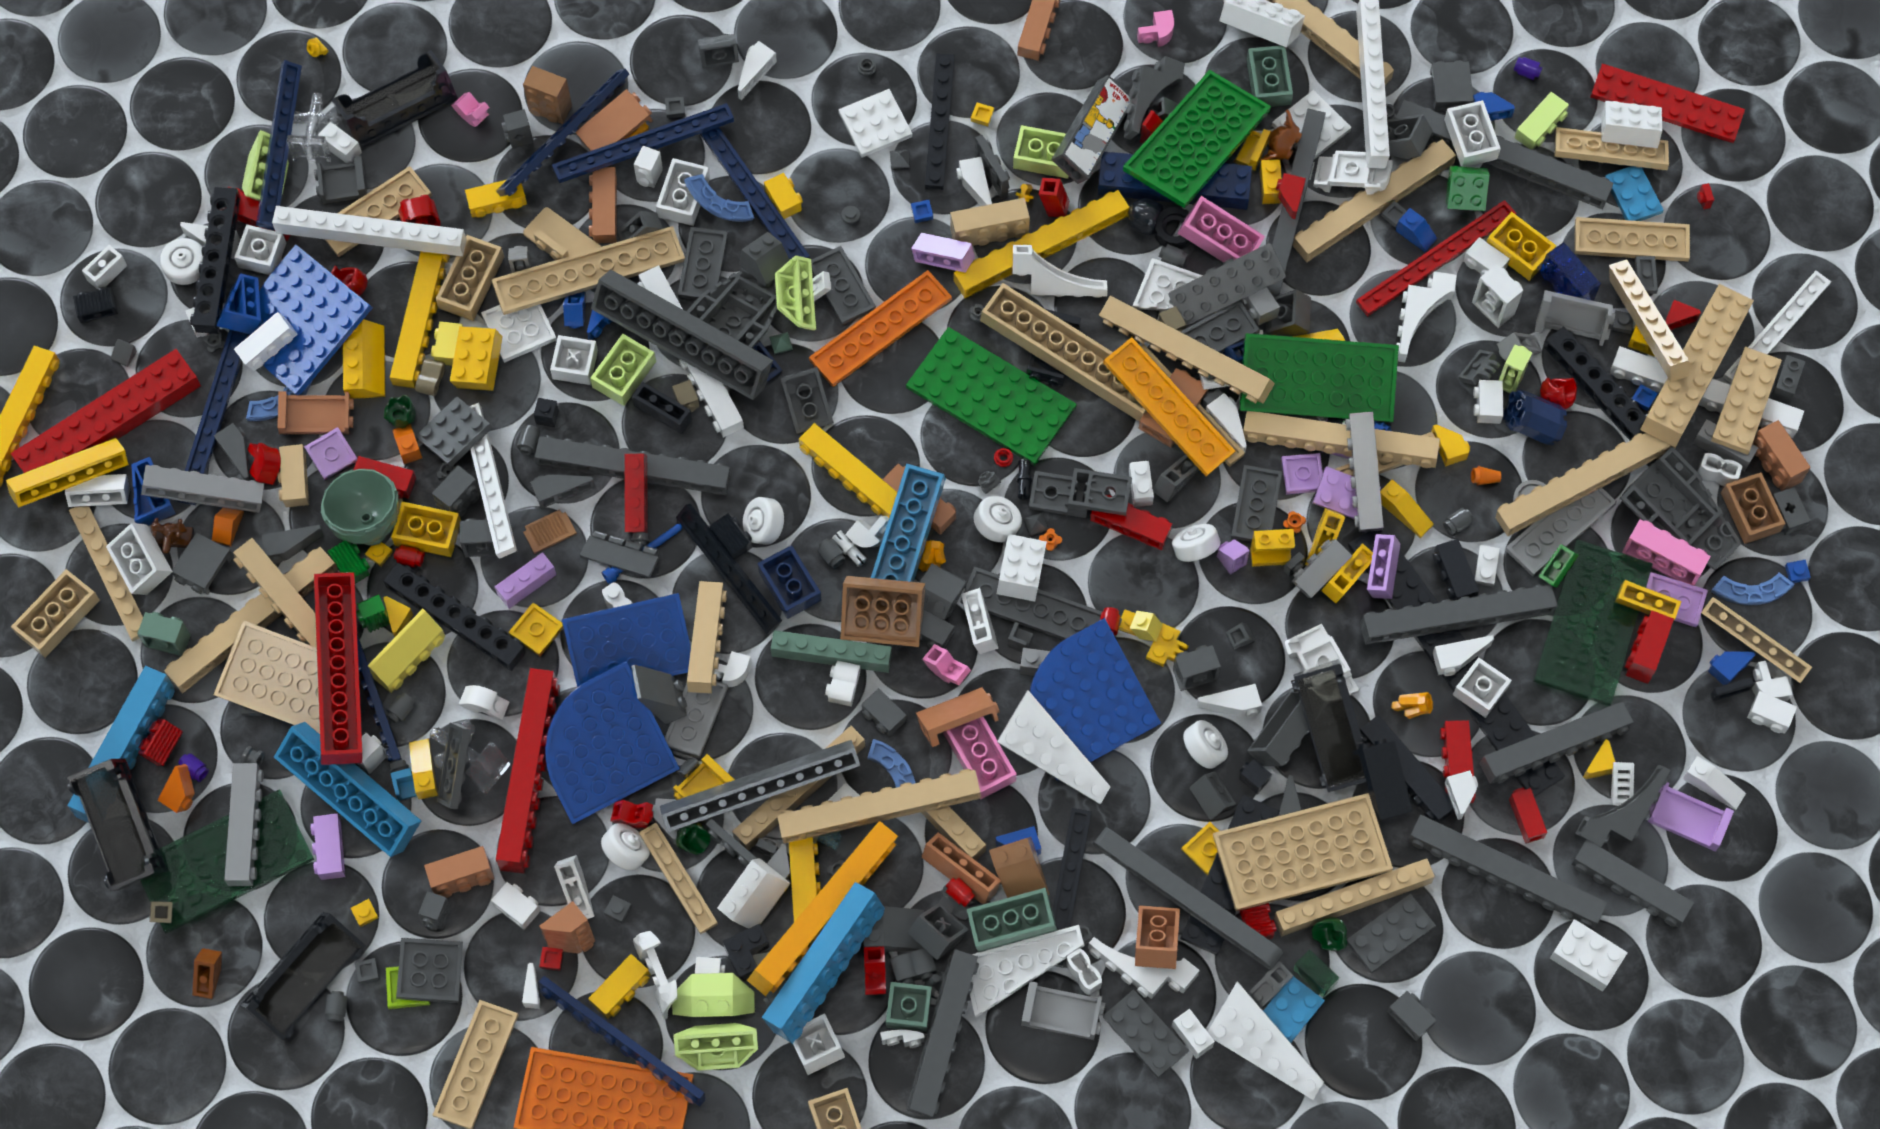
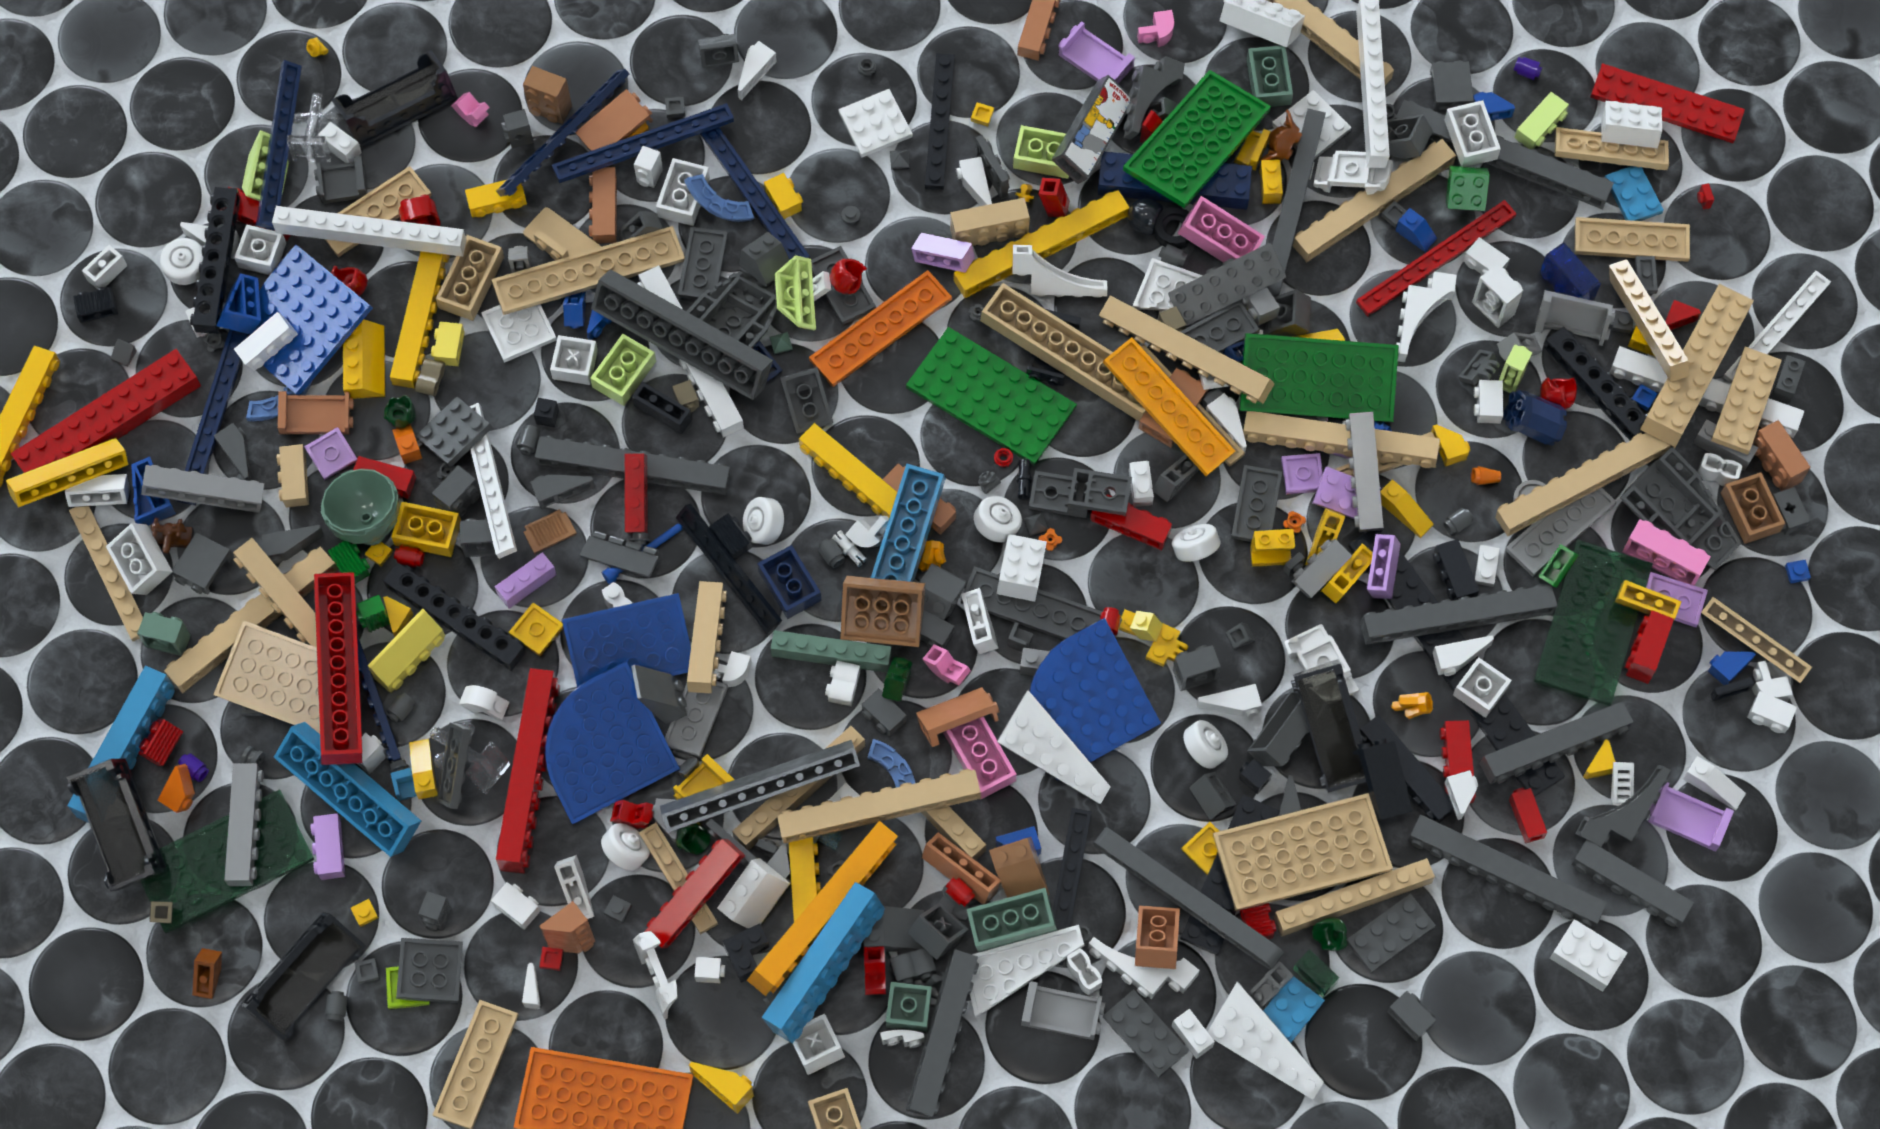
(55, 613): tan brick -> none
(226, 525): orange slope -> none
(266, 463): red brick -> none
(459, 872): nougat brick -> none
(476, 358): yellow brick -> none
(619, 987): yellow brick -> none
(627, 1046): dark blue plate -> none
(695, 892): none -> brick
(713, 996): yellowish green wedge -> none
(716, 1045): yellowish green wedge -> none
(726, 1085): none -> yellow slope
(847, 276): none -> red piece
(897, 679): none -> dark green brick
(922, 211): blue plate -> none
(1094, 55): none -> lavender panel
(1233, 555): lavender slope -> none
(1290, 192): red slope -> none
(1521, 244): yellow brick -> none
(1755, 594): medium blue tile -> none

